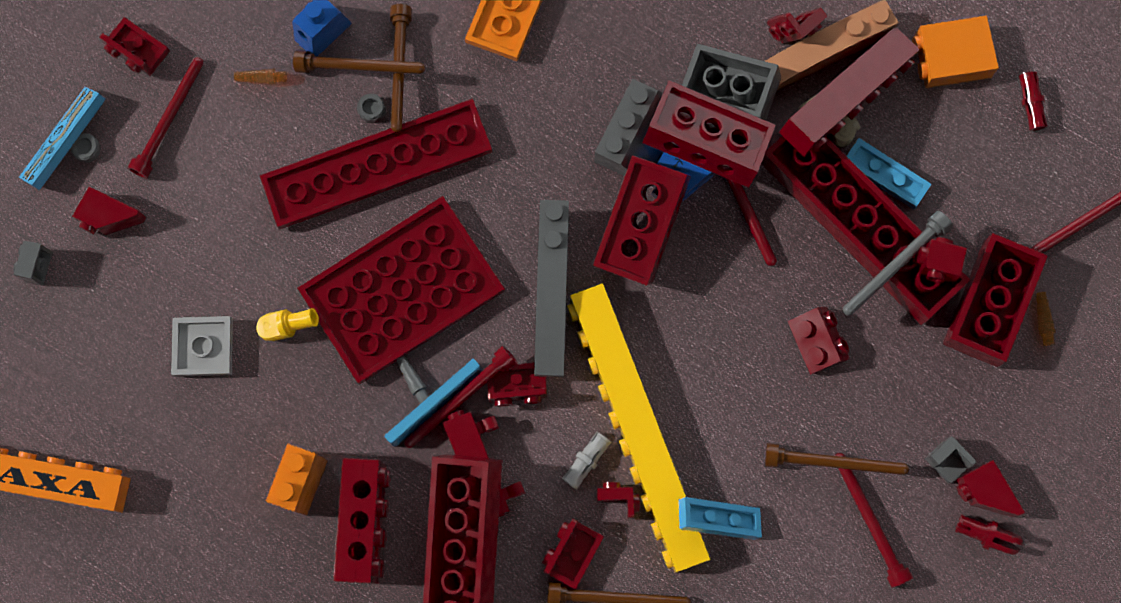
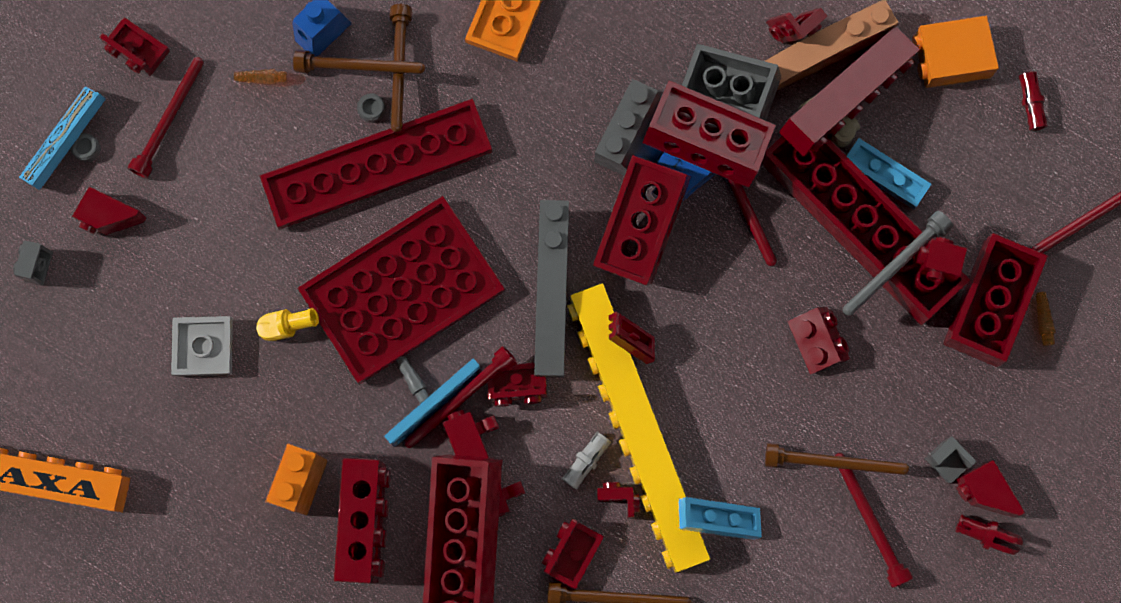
(632, 338): none -> dark red tile

